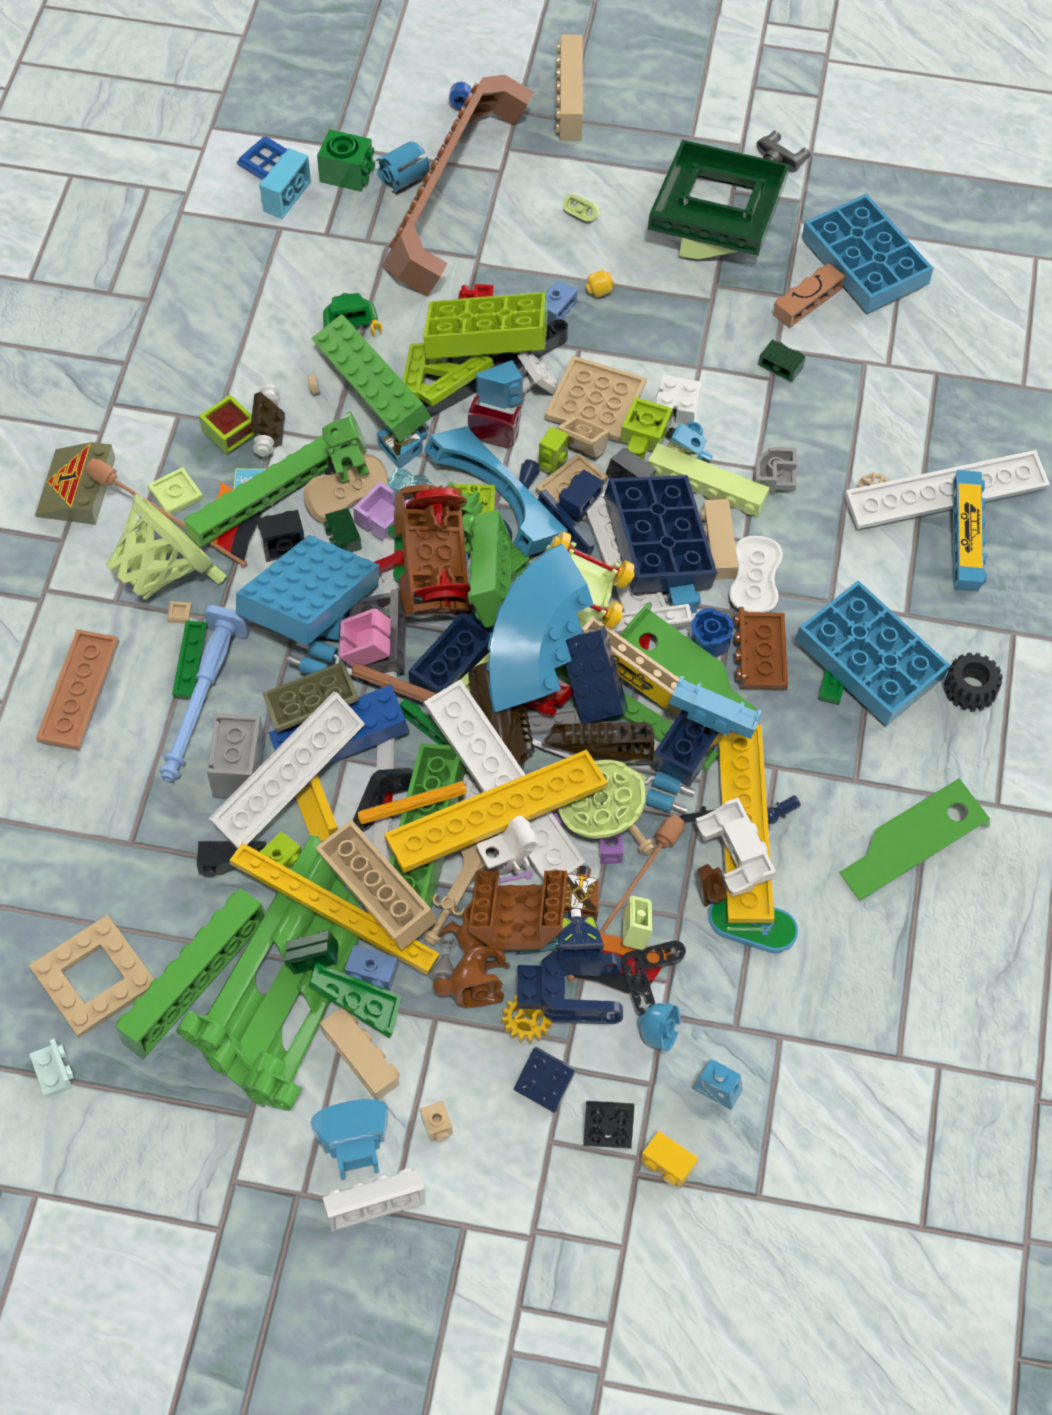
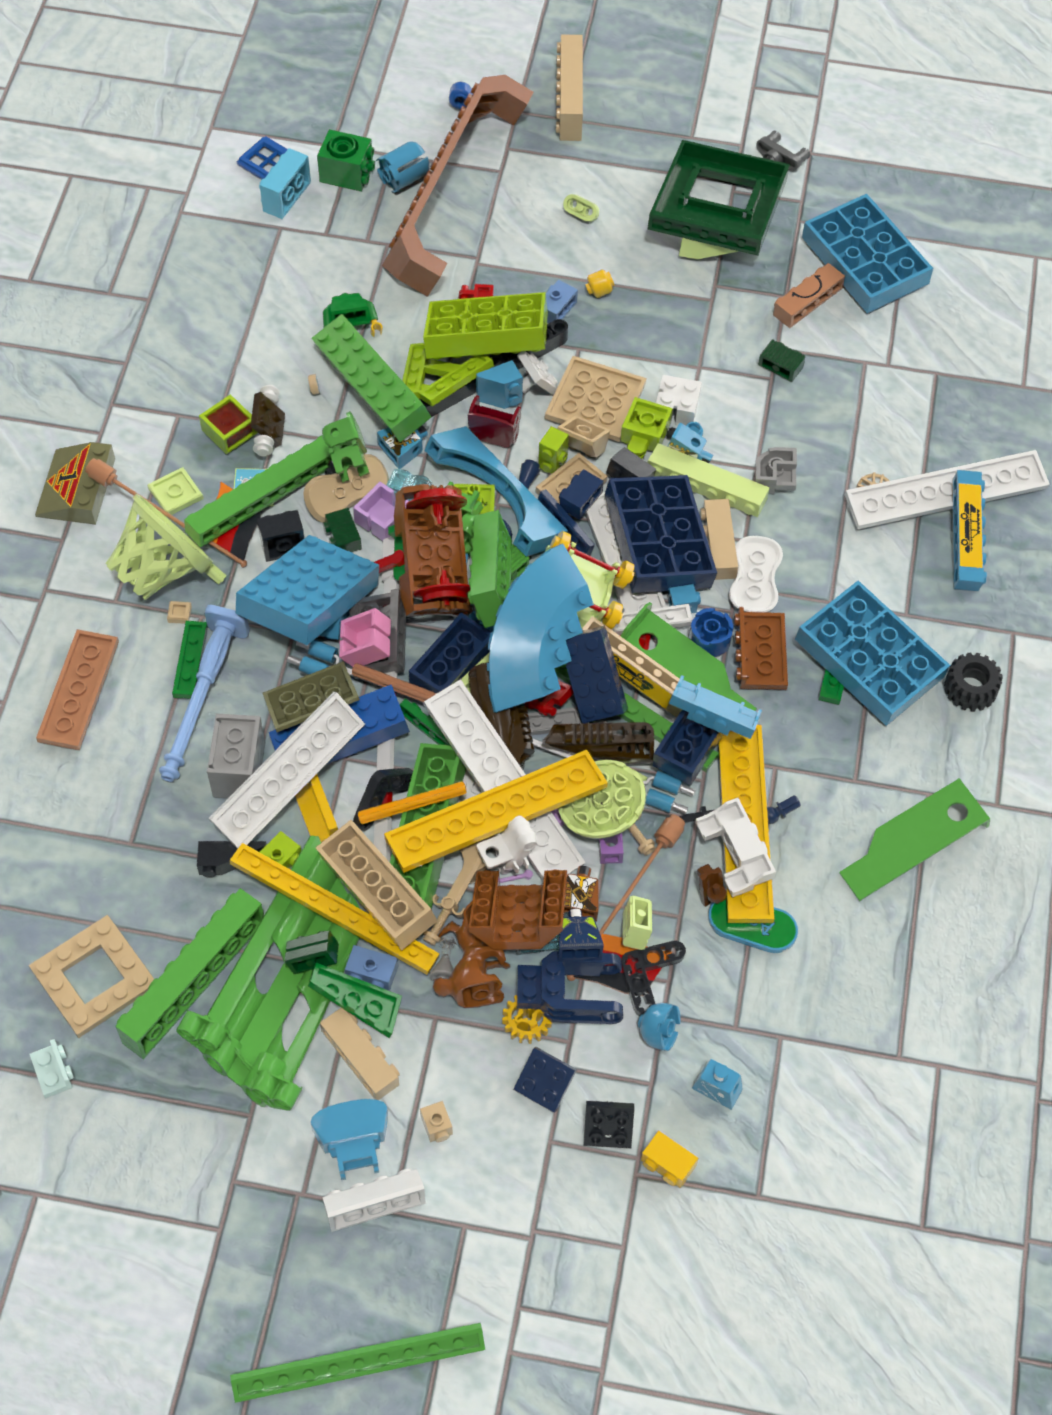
(357, 1362): none -> bright green plate

